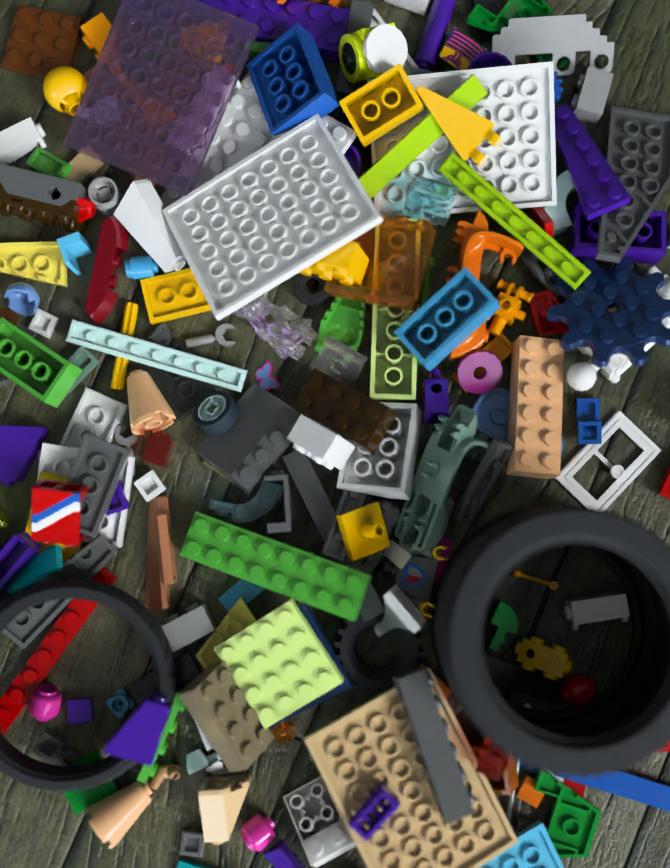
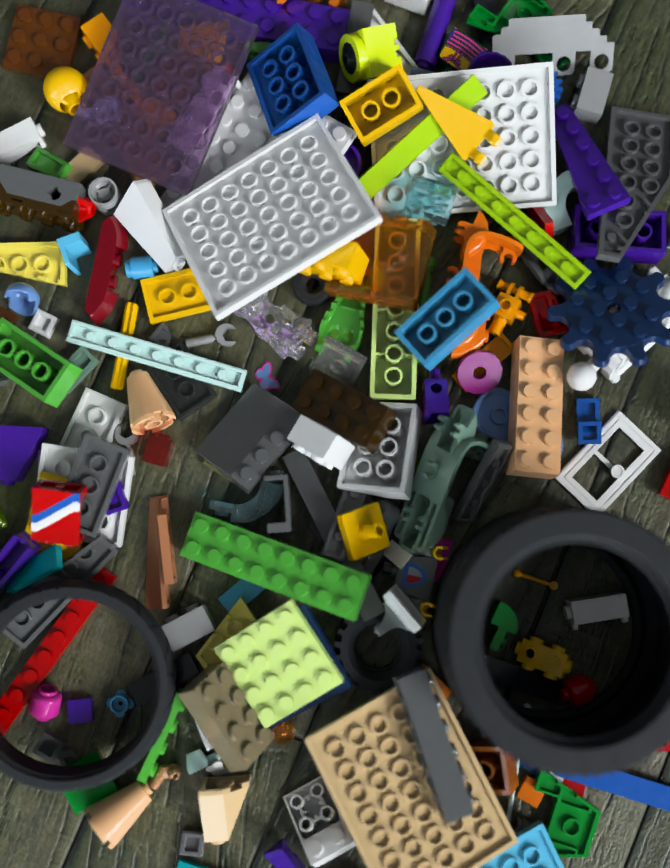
(141, 732): dark purple slope -> none
(150, 485): white plate -> none
(216, 413): black wheel -> none
(258, 832): dark pink head -> none
(368, 806): dark purple slope -> none
(384, 48): white tile -> none
(491, 760): clear red brick -> none

